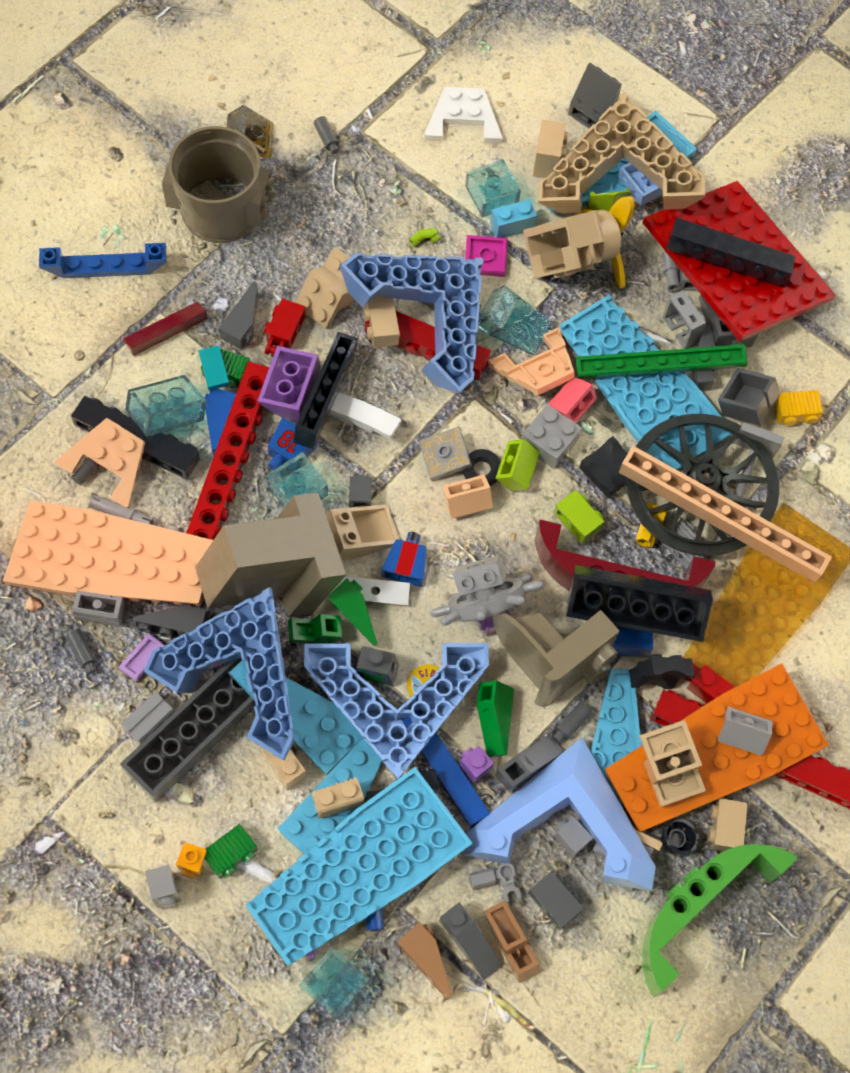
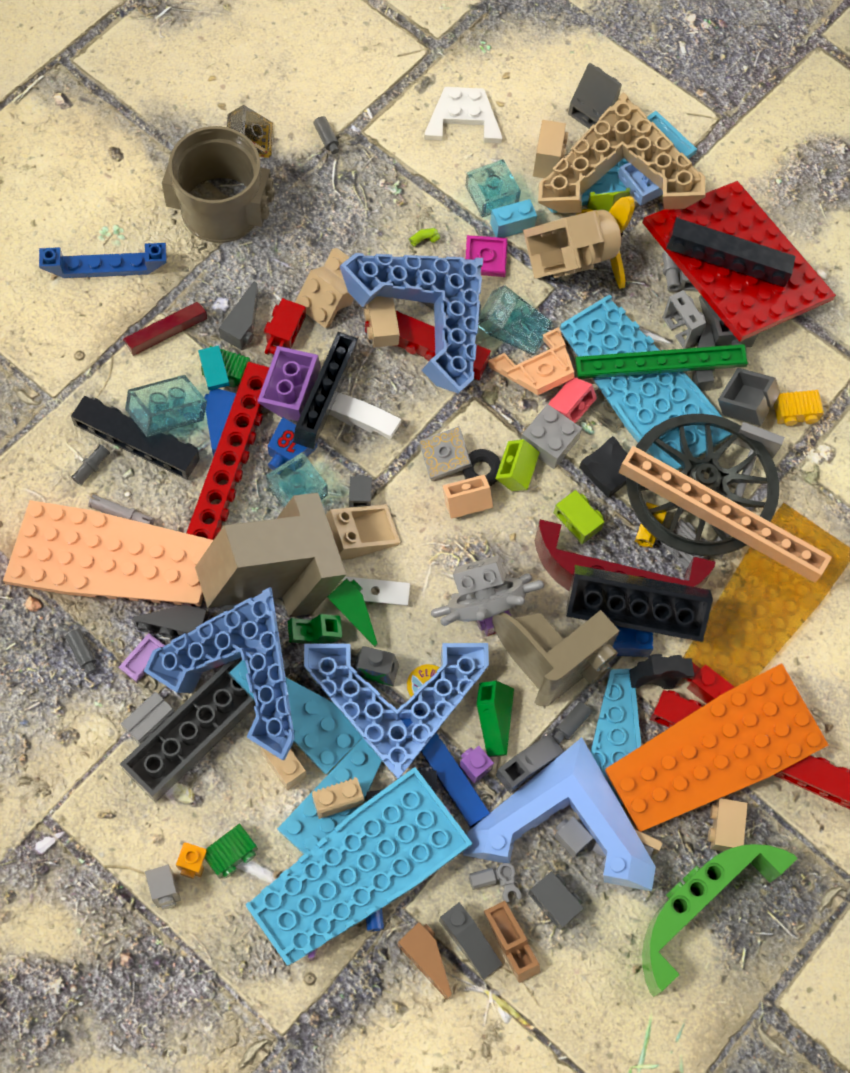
(99, 608): light grey brick -> none
(113, 449): light nougat wing -> none
(334, 983): clear light blue brick -> none
(406, 561): torso -> none
(672, 763): tan bracket -> none
(676, 838): black helmet -> none
(745, 731): light grey panel -> none

